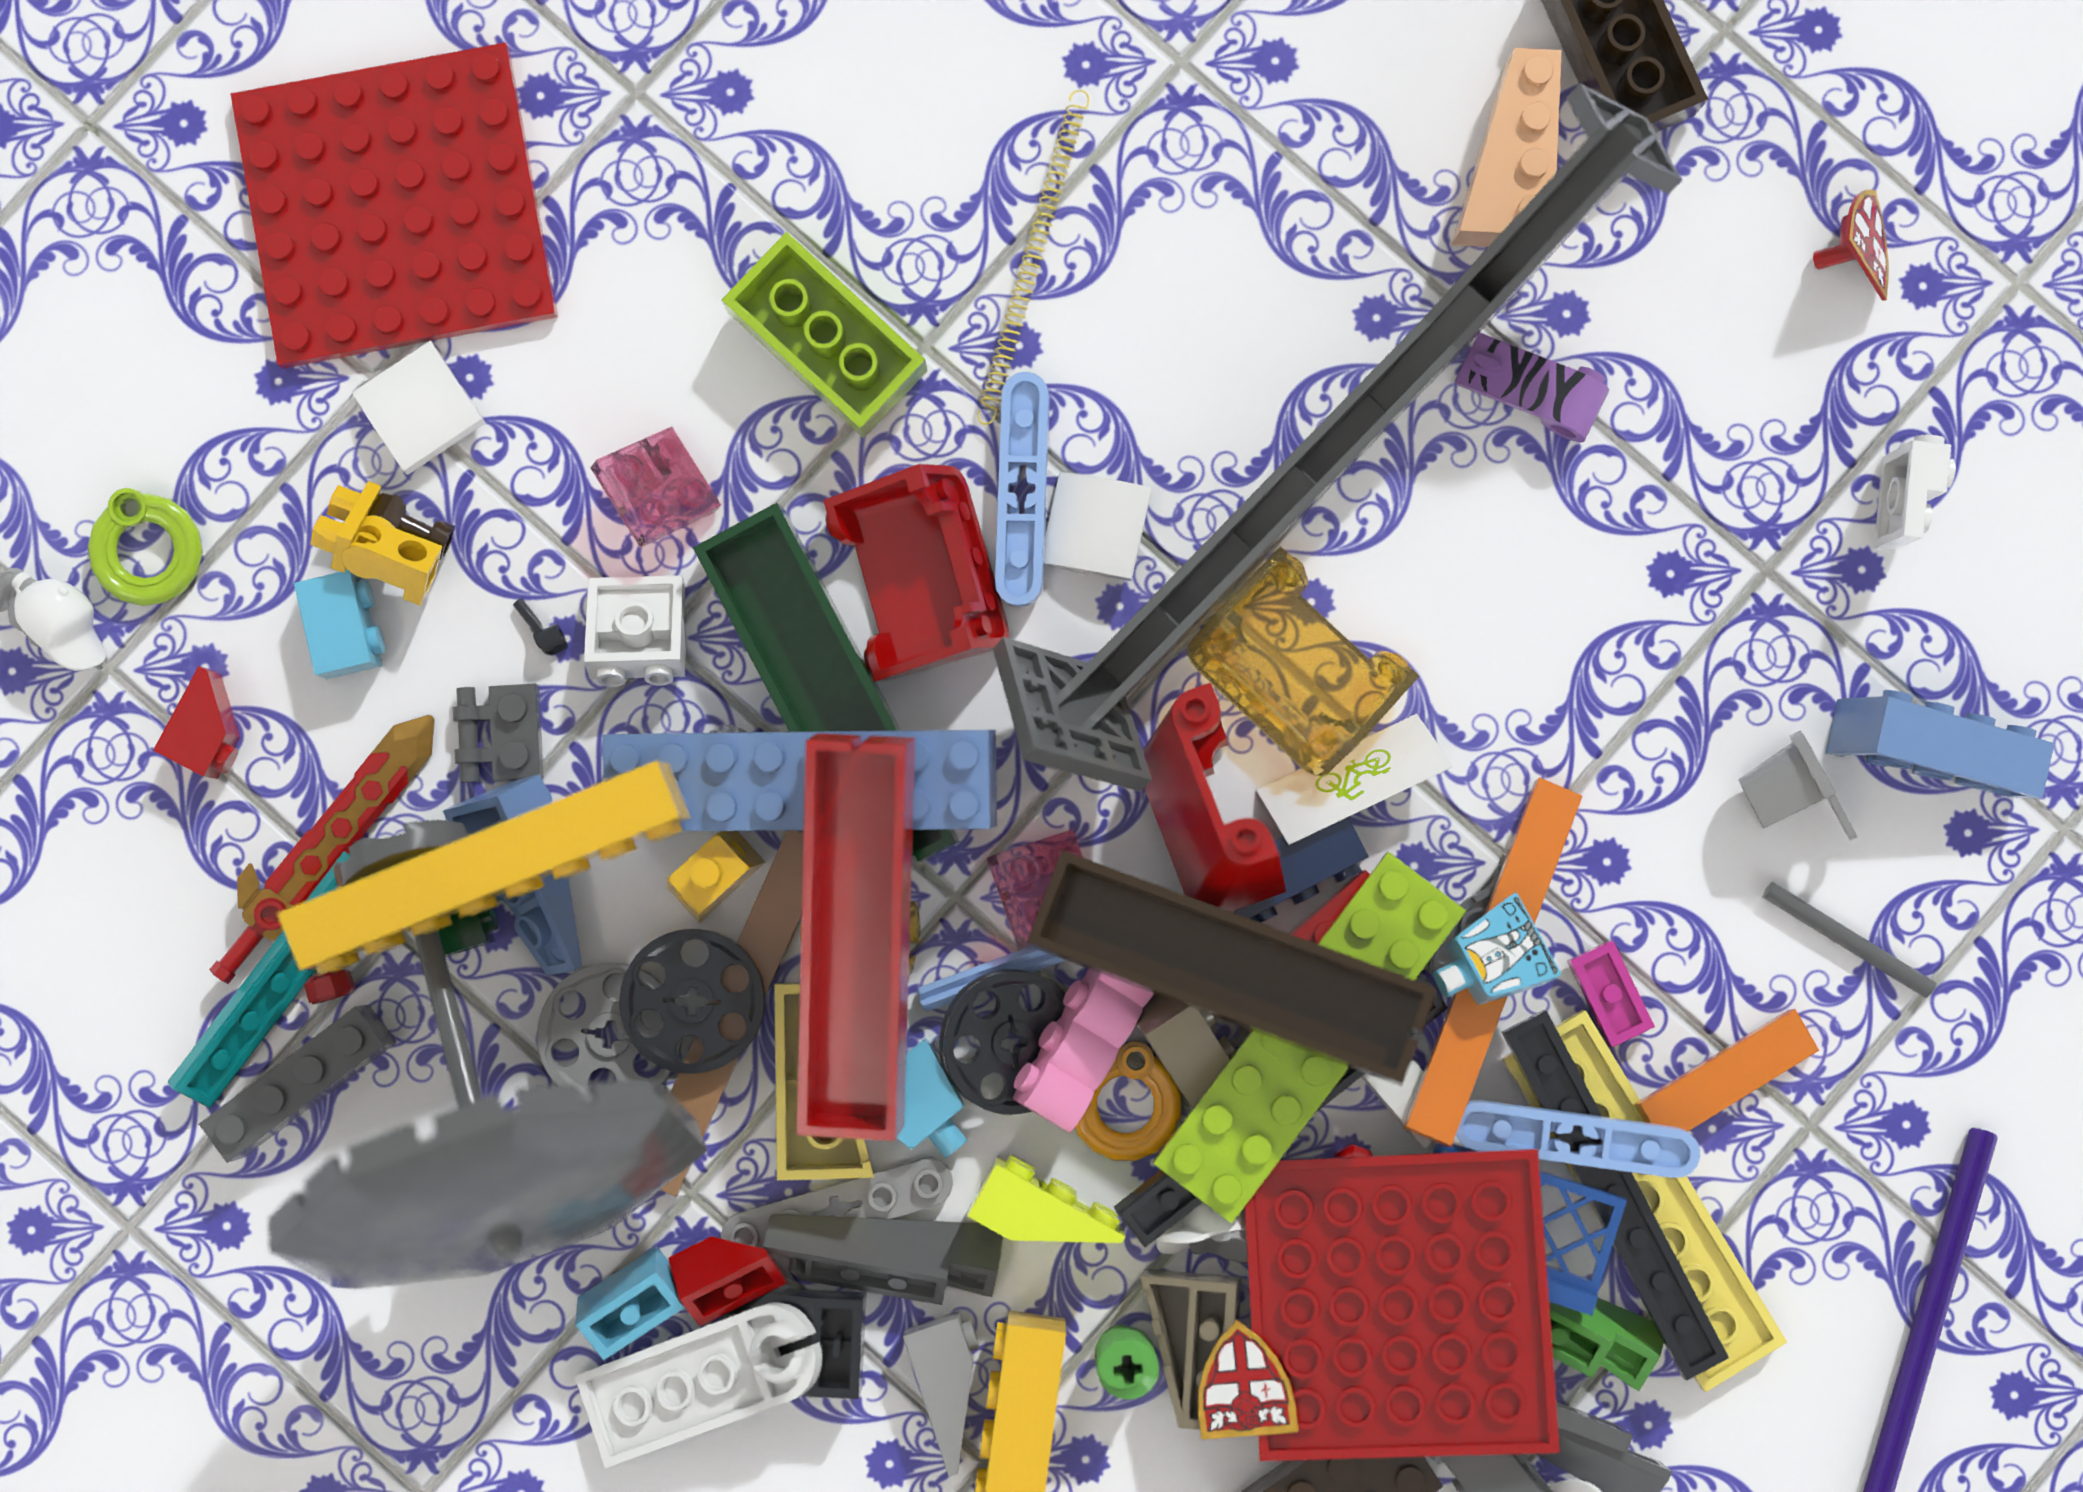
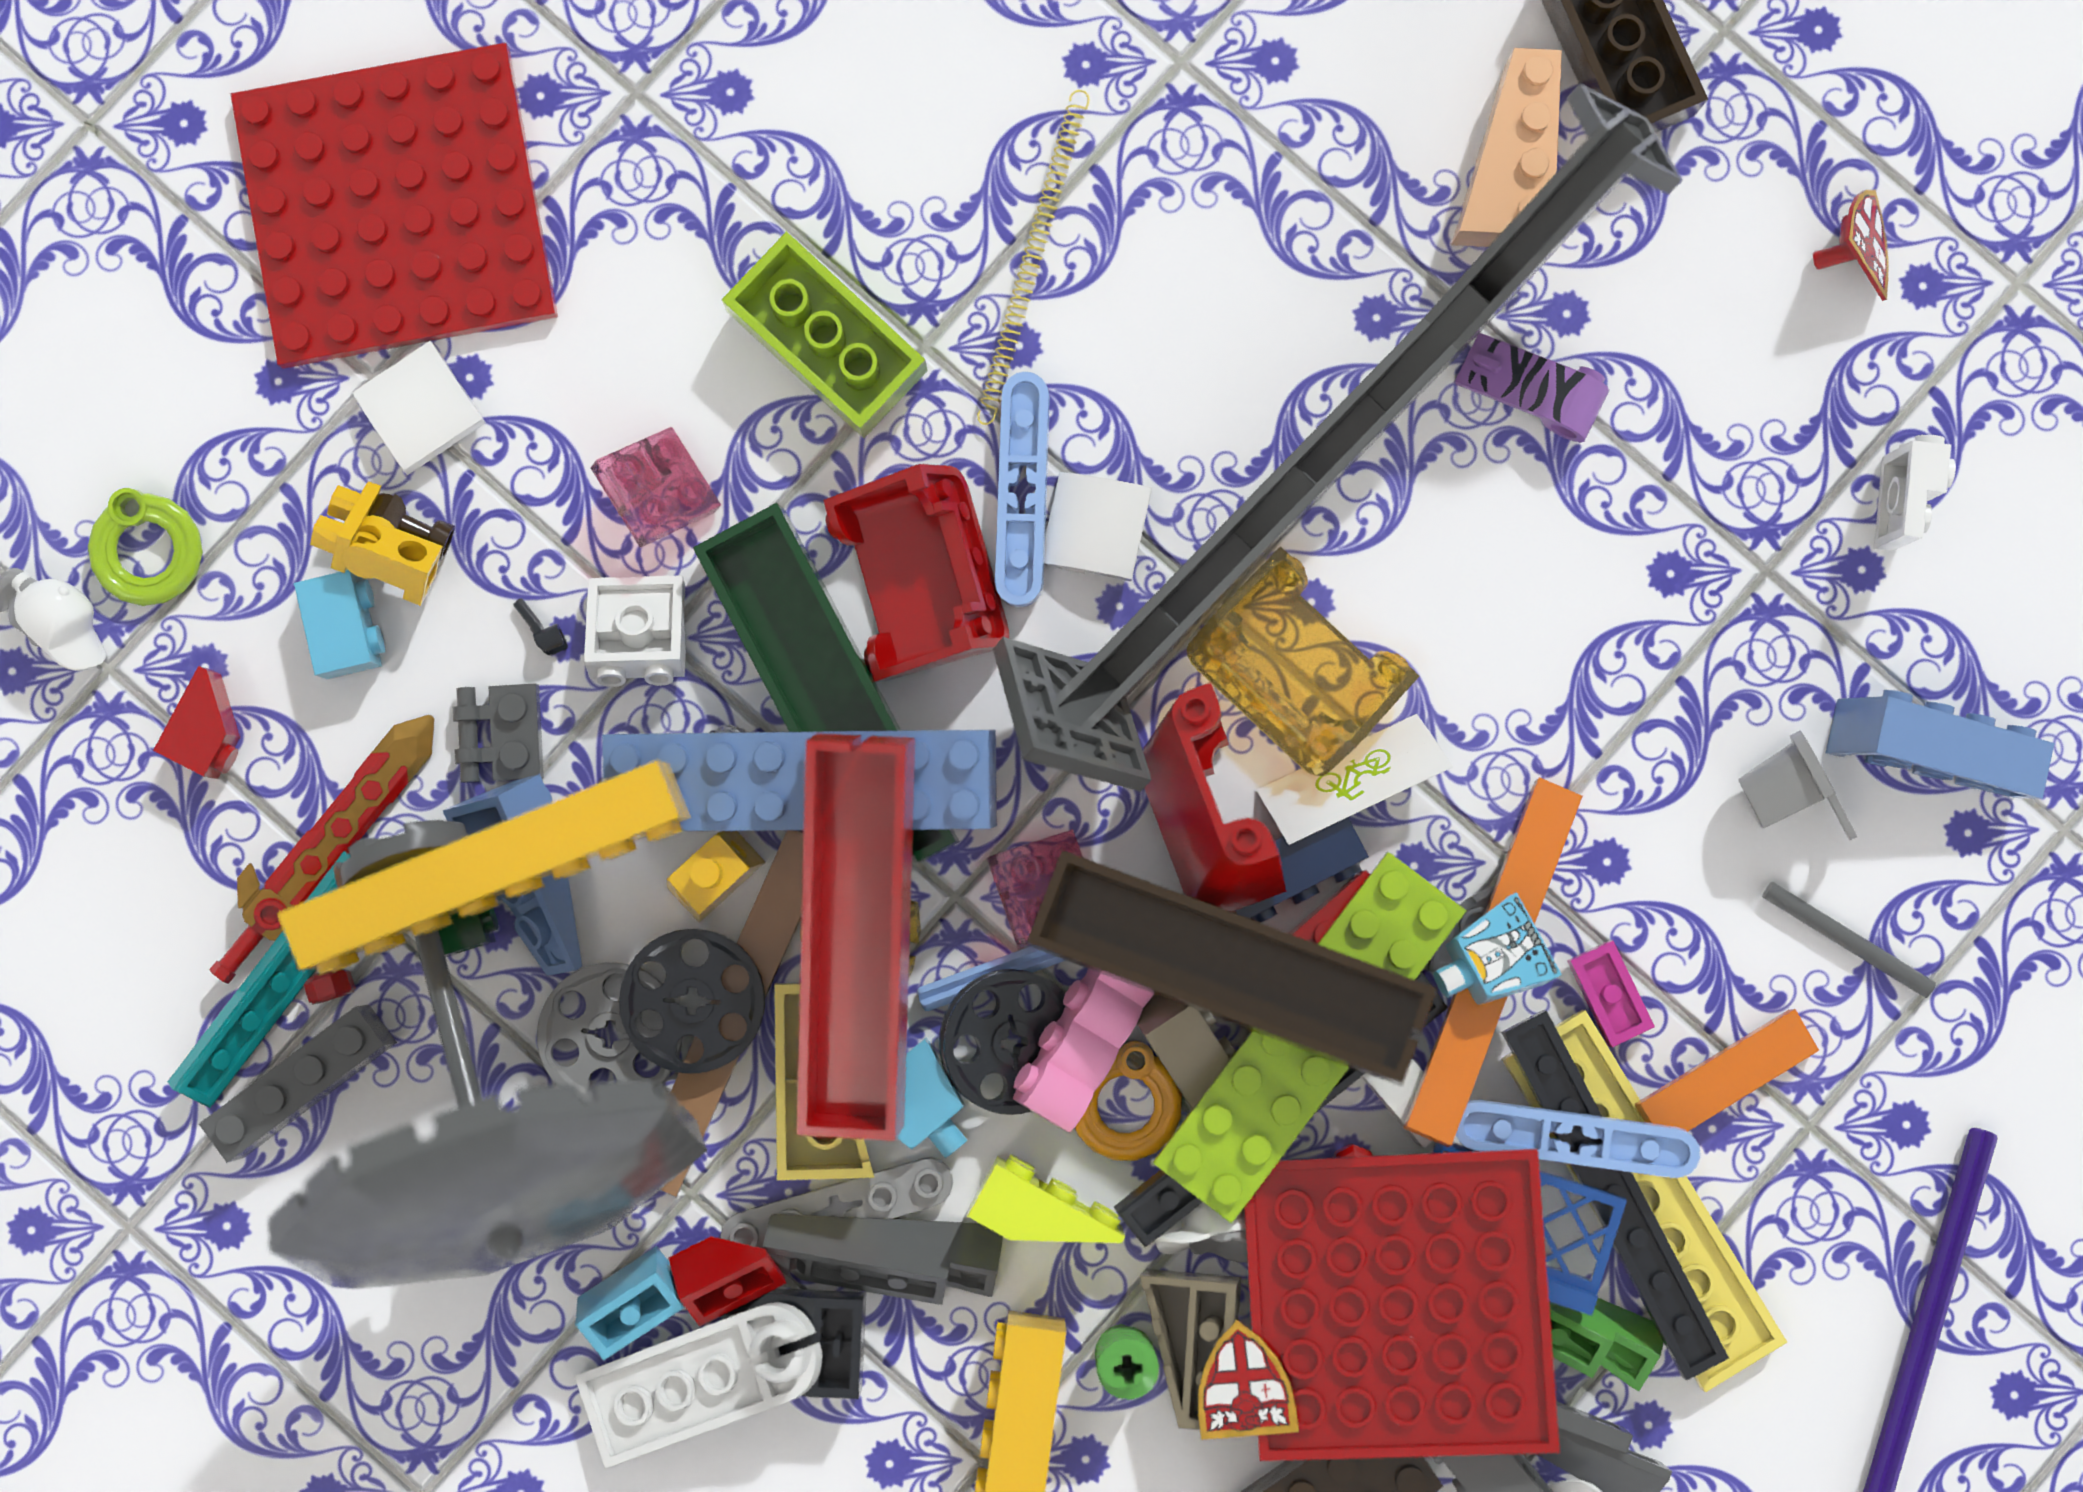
(943, 1367): light grey slope -> none

